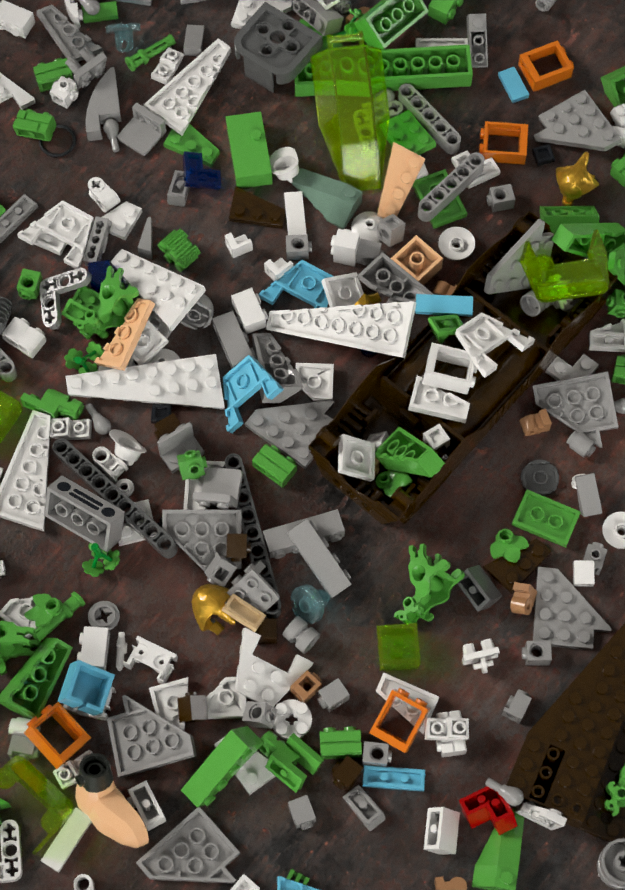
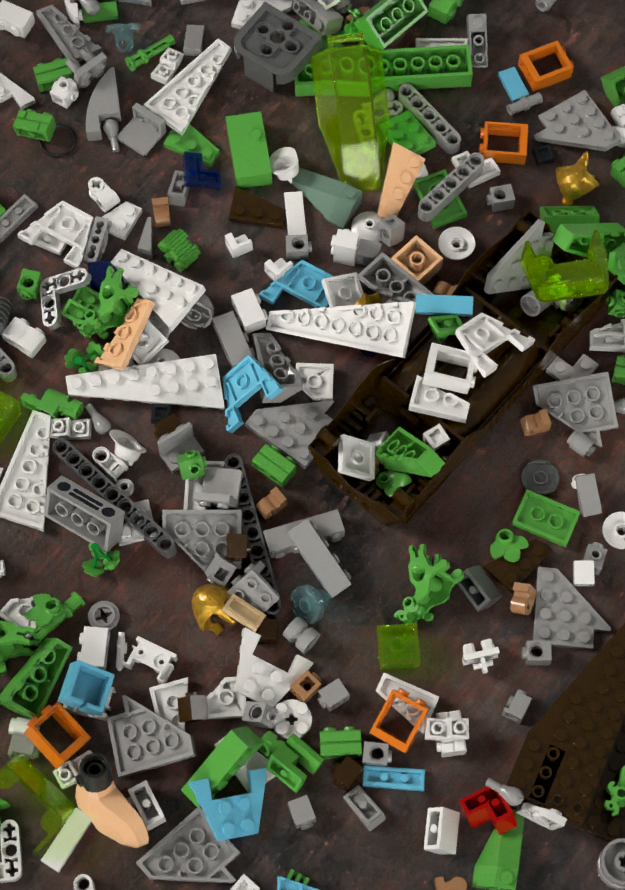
(161, 211): none -> medium nougat leg
(233, 815): none -> medium azure wing
(271, 504): none -> medium nougat leg
(524, 103): none -> light grey pin

